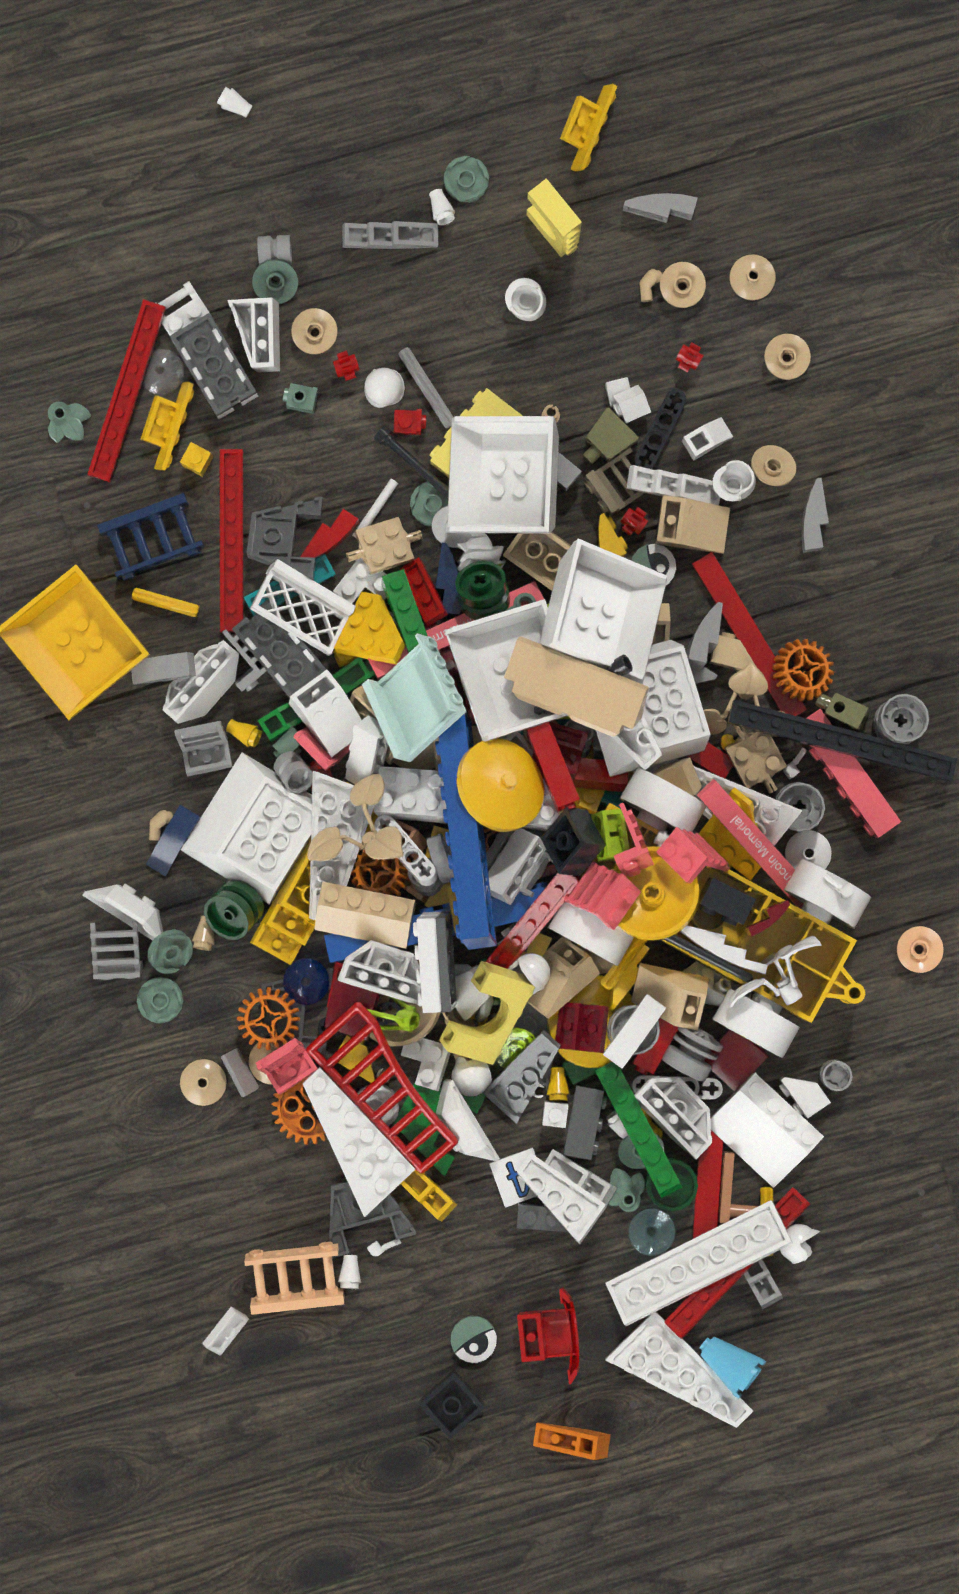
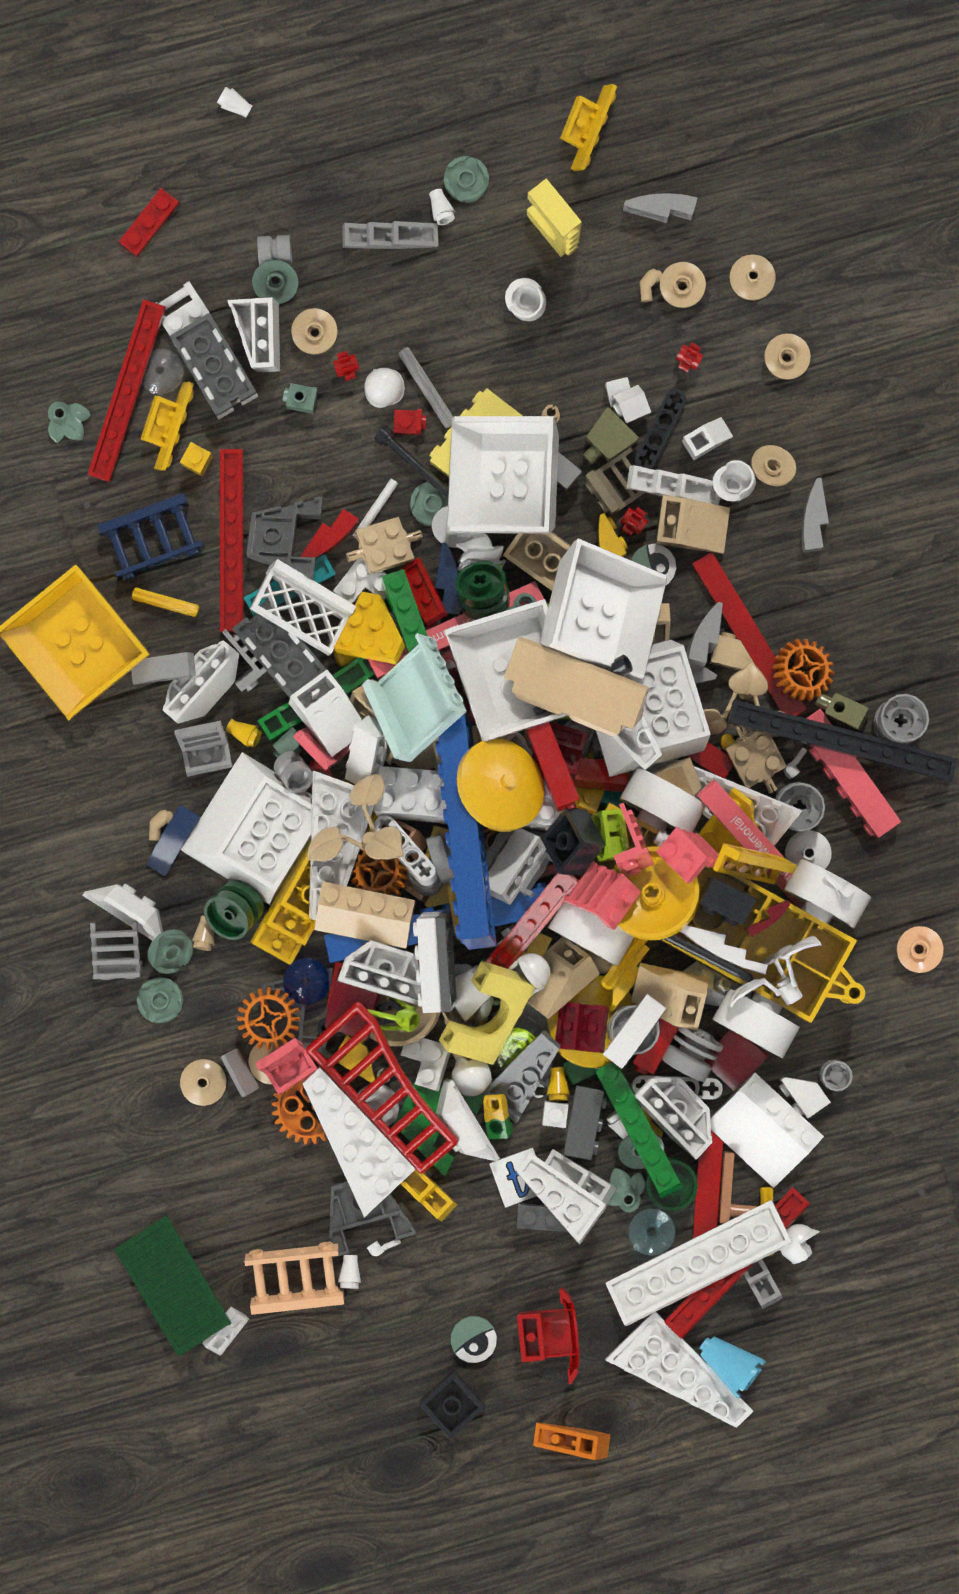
(149, 222): none -> red plate
(172, 1286): none -> dark green window
(497, 1117): none -> leg
(751, 858): none -> yellow fence

